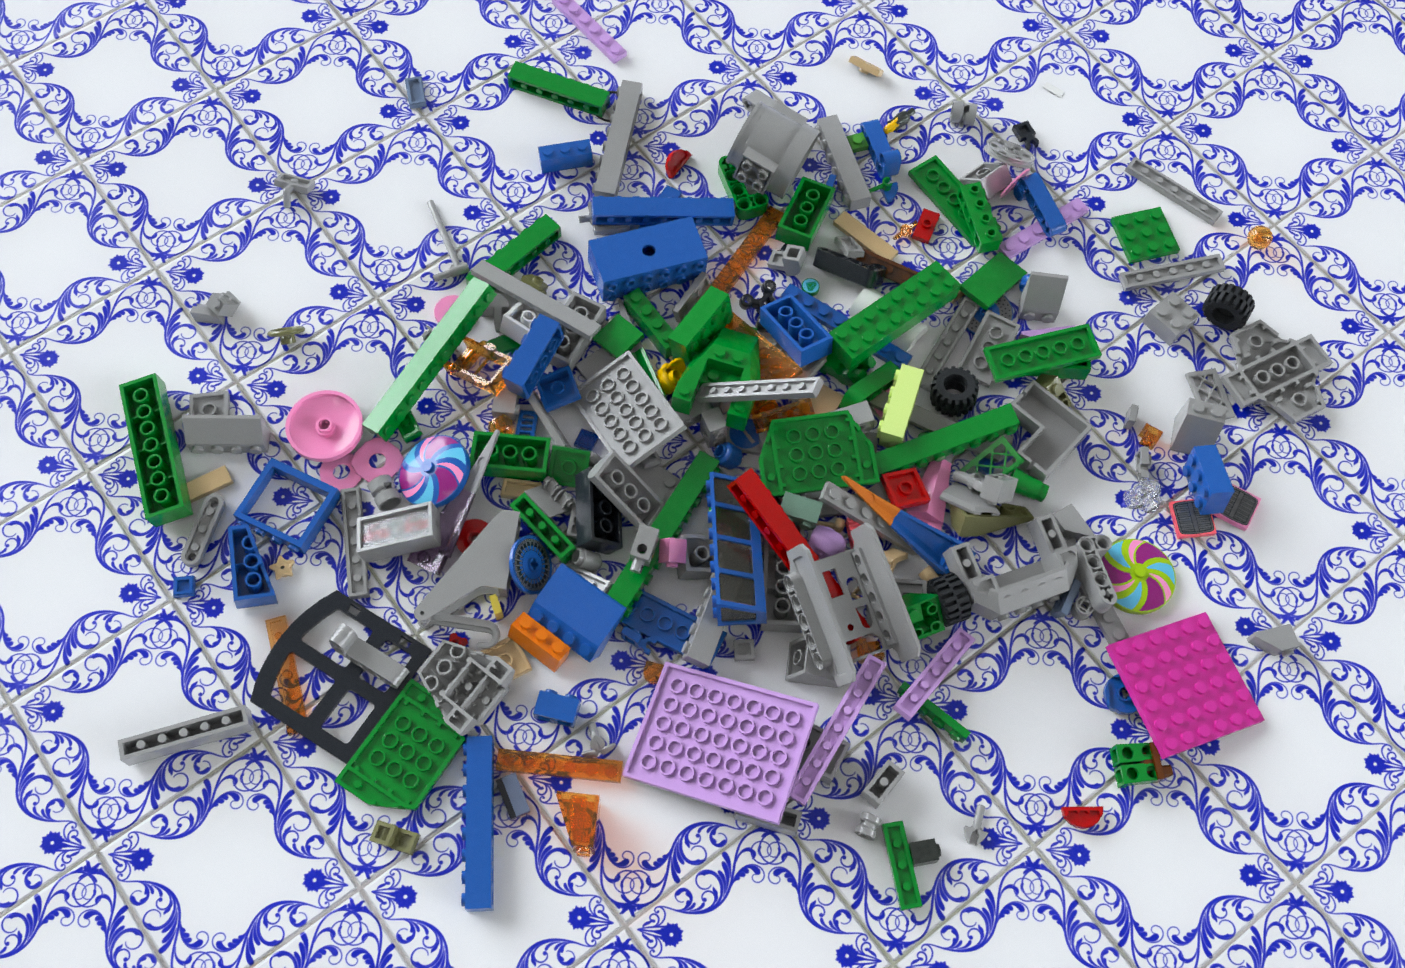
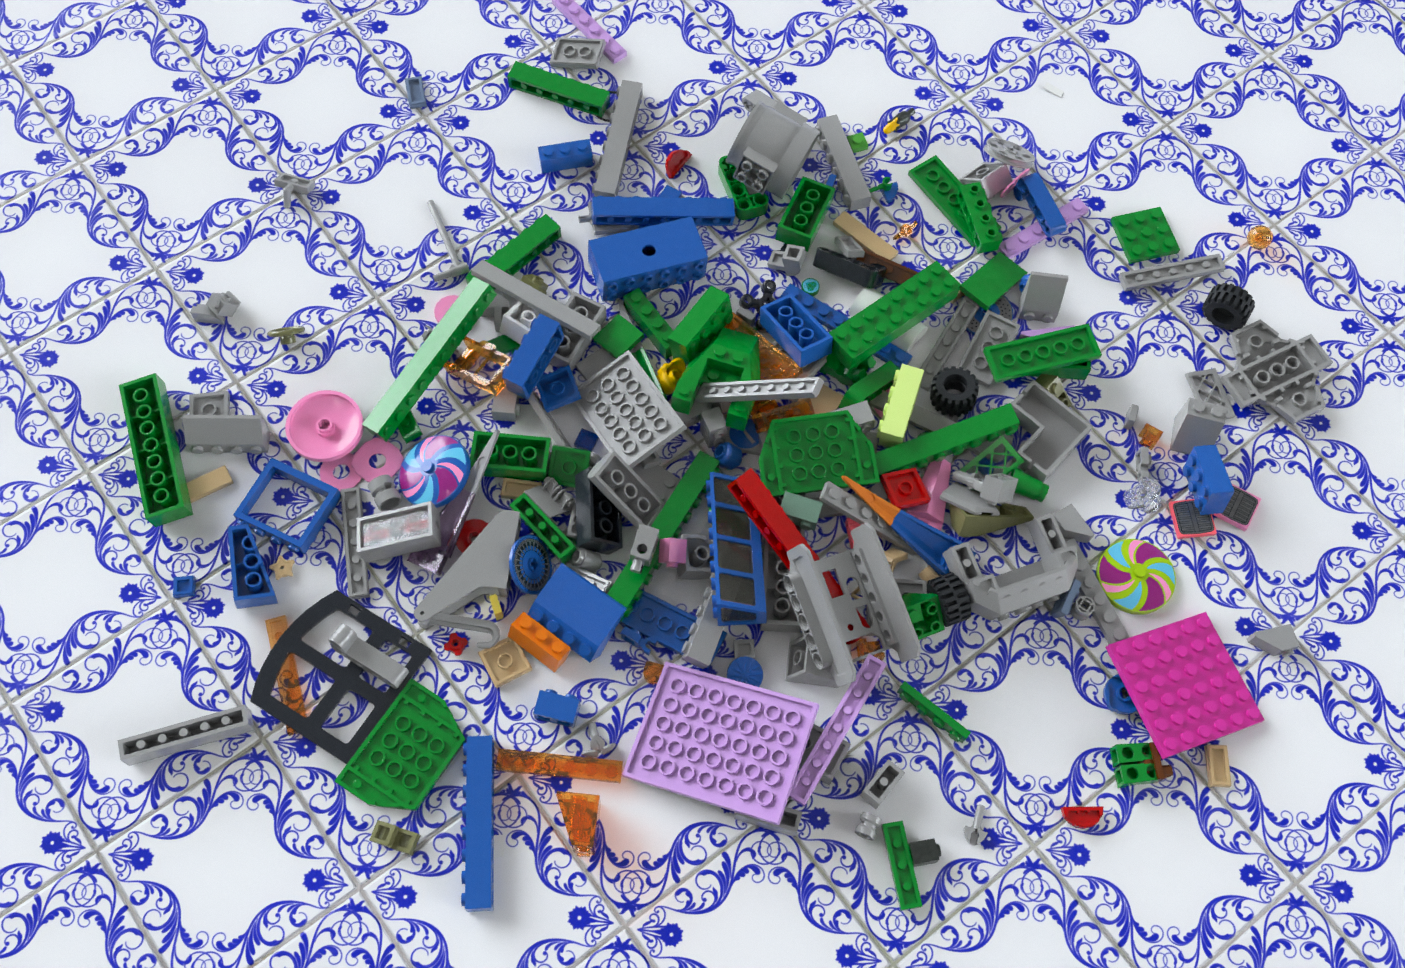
(203, 530): light grey plate -> none
(465, 684): light grey wedge -> none
(502, 423): clear orange piece -> none
(513, 796): sand blue tile -> none
(521, 419): blue slope -> none
(577, 53): none -> light grey tile
(691, 296): light grey plate -> none
(746, 315): none -> light grey plate
(746, 671): none -> blue wheel
(748, 250): clear orange plate -> none
(826, 542): lavender helmet -> none
(838, 526): tan hand -> none
(866, 67): tan plate -> none
(884, 158): blue beam -> none
(926, 226): red plate -> none
(933, 674): lavender plate -> none
(963, 113): light grey wheel -> none
(1025, 132): black plate -> none
(1093, 573): light grey beam -> none
(1171, 318): light grey brick -> none
(1173, 191): light grey tile -> none
(1217, 766): none -> tan tile

